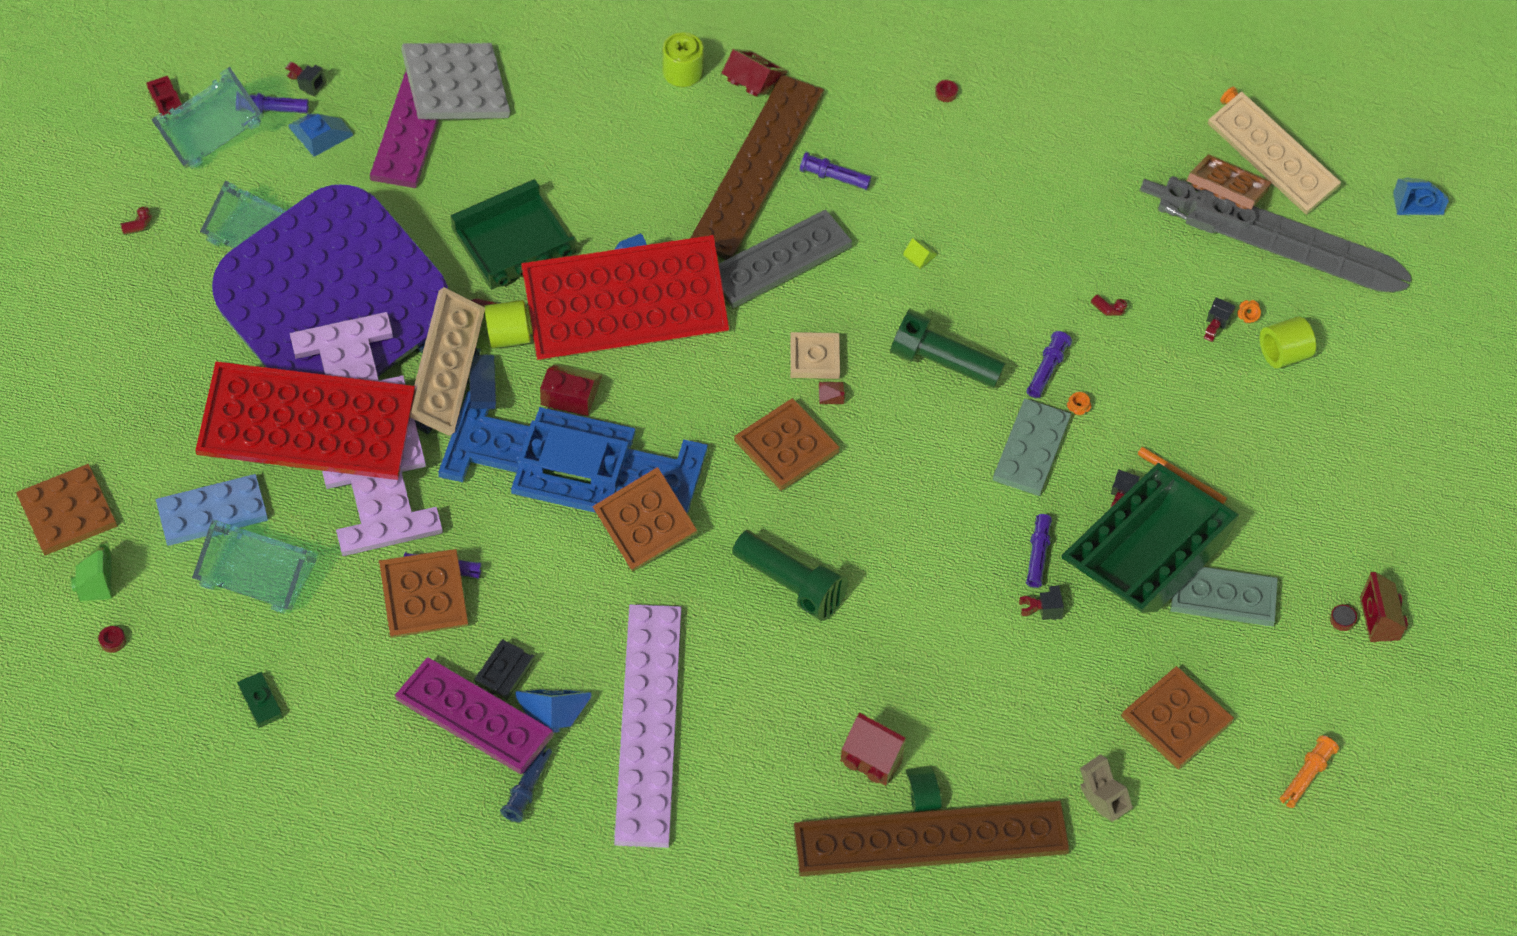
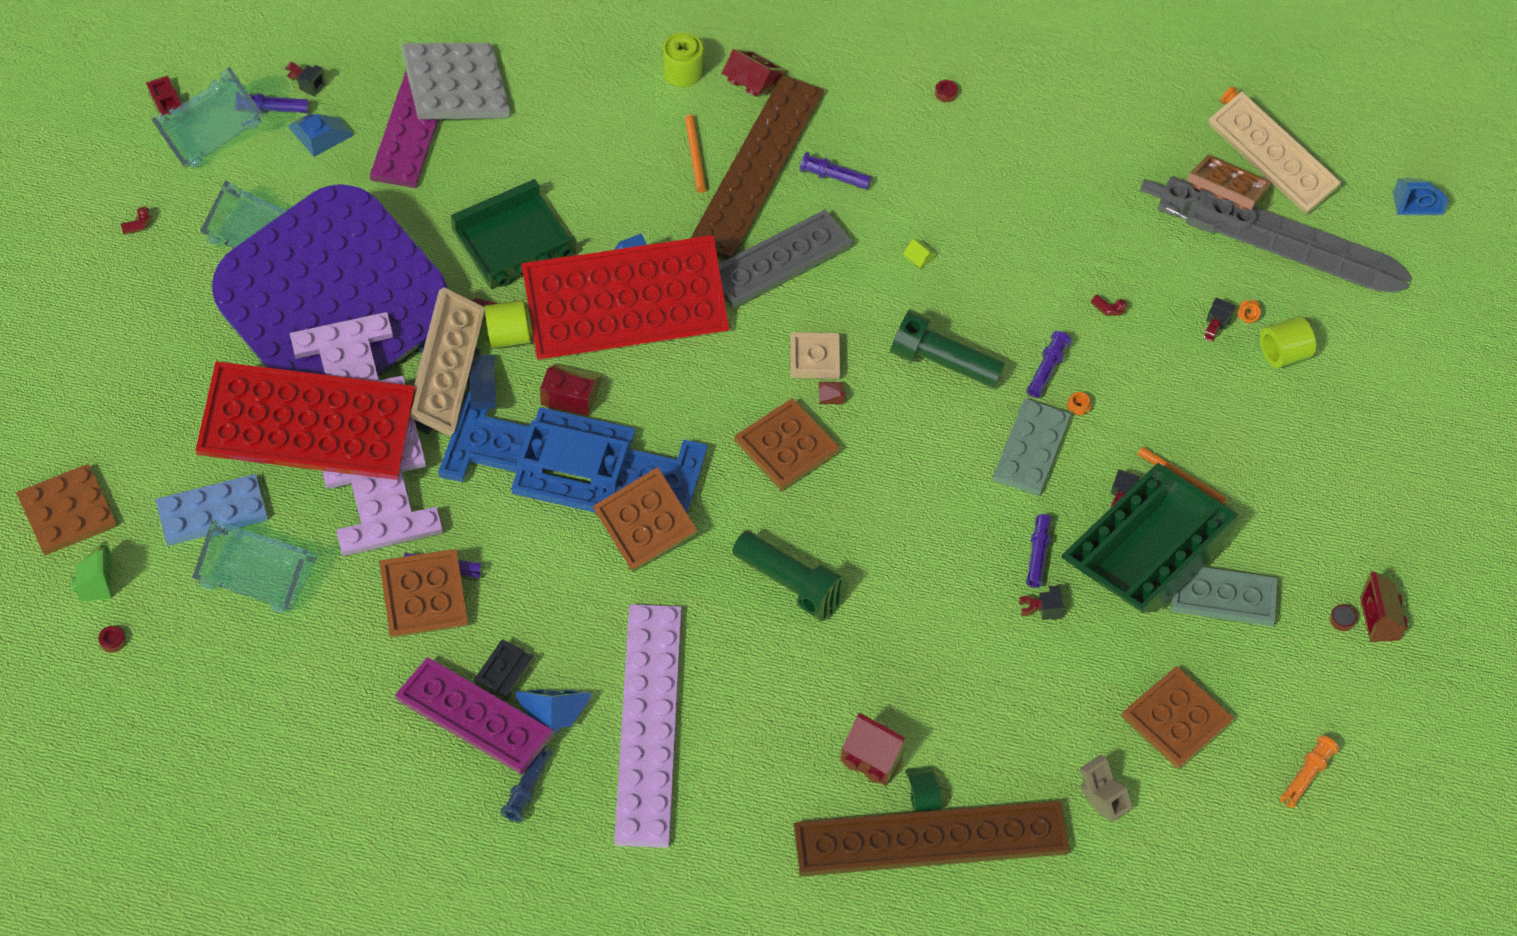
(259, 699): dark green plate -> none
(695, 153): none -> orange bar

